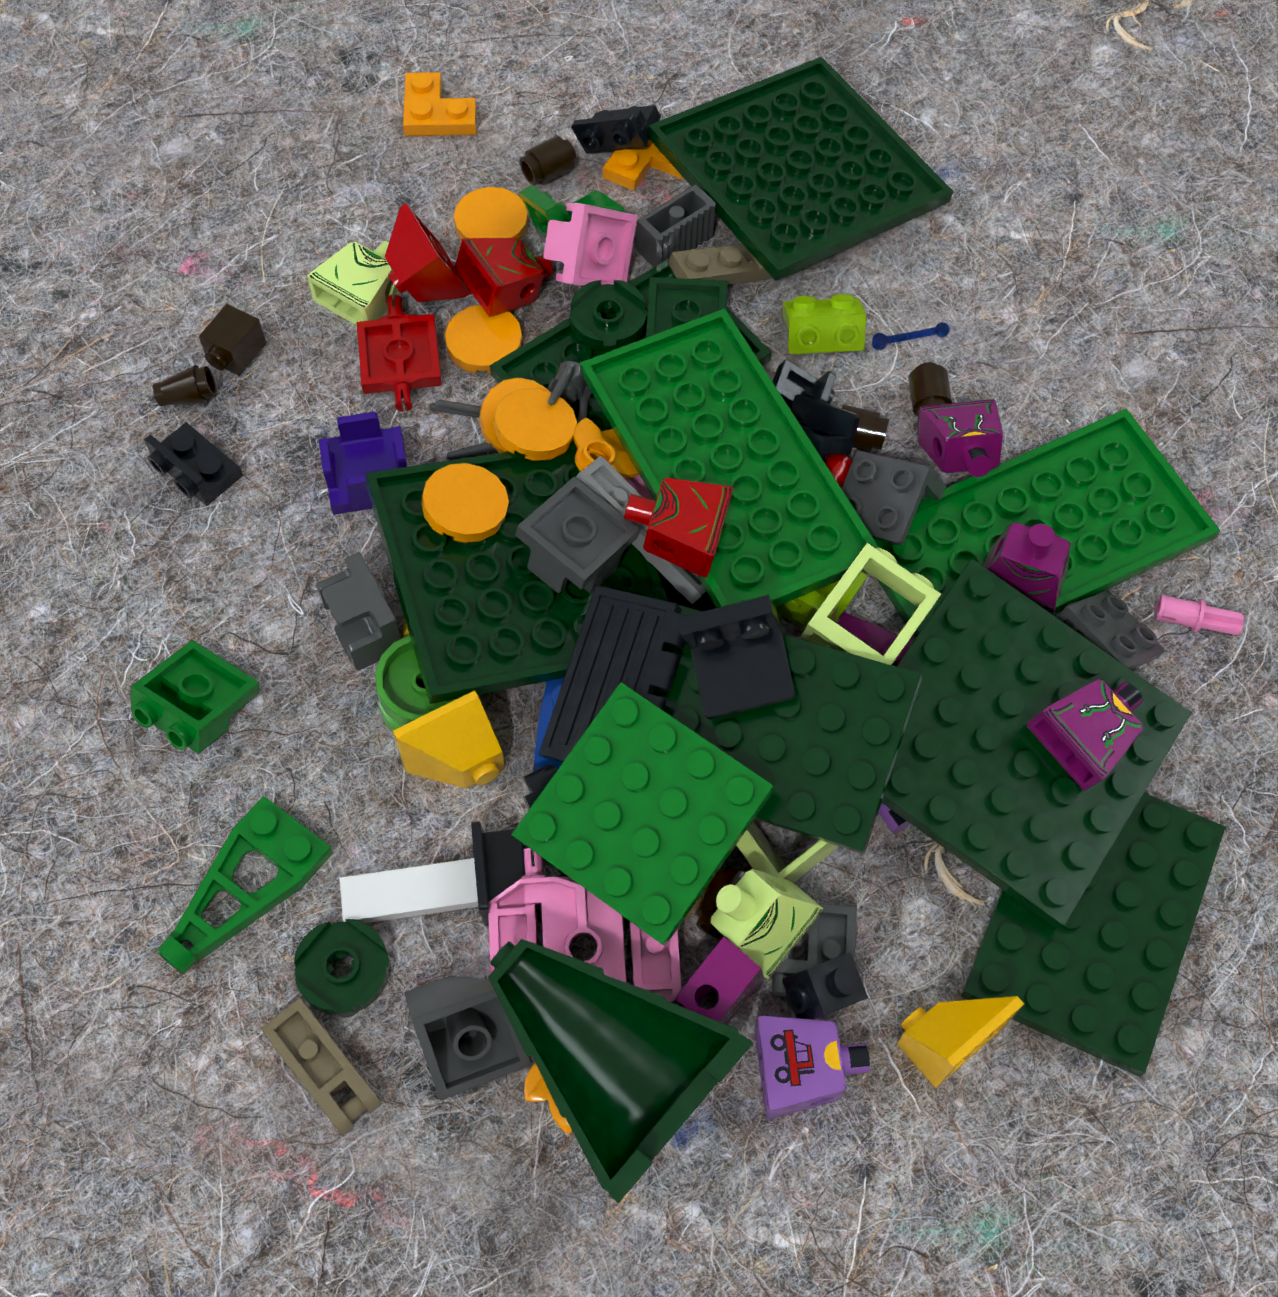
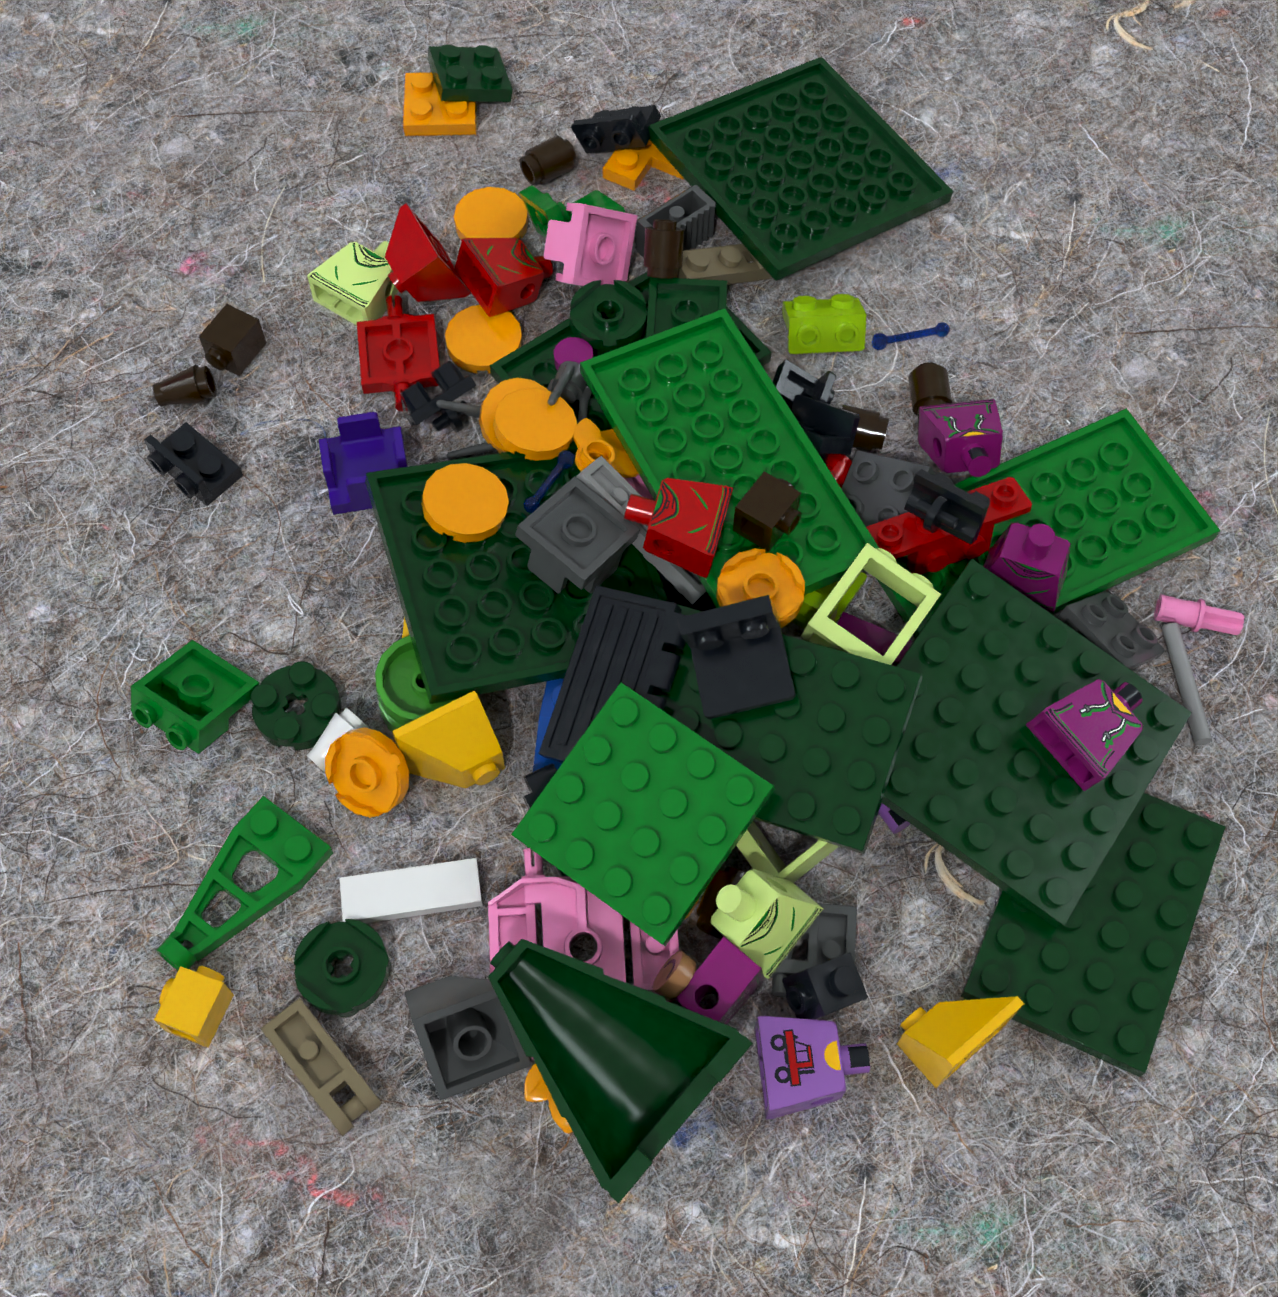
(194, 1004): none -> yellow brick
(289, 684): none -> dark green plate
(336, 728): none -> white cone
(361, 612): dark grey panel -> none
(367, 772): none -> light orange tile
(422, 406): none -> black hips
(469, 74): none -> dark green plate
(497, 864): black panel -> none
(564, 460): none -> clear blue hinge
(572, 349): none -> magenta tile
(663, 249): none -> dark brown brick
(674, 975): none -> medium nougat tile
(760, 574): none -> light orange tile
(767, 511): none -> dark brown brick
(936, 550): none -> red bracket
(947, 506): none -> black hips
(1186, 683): none -> light grey bar

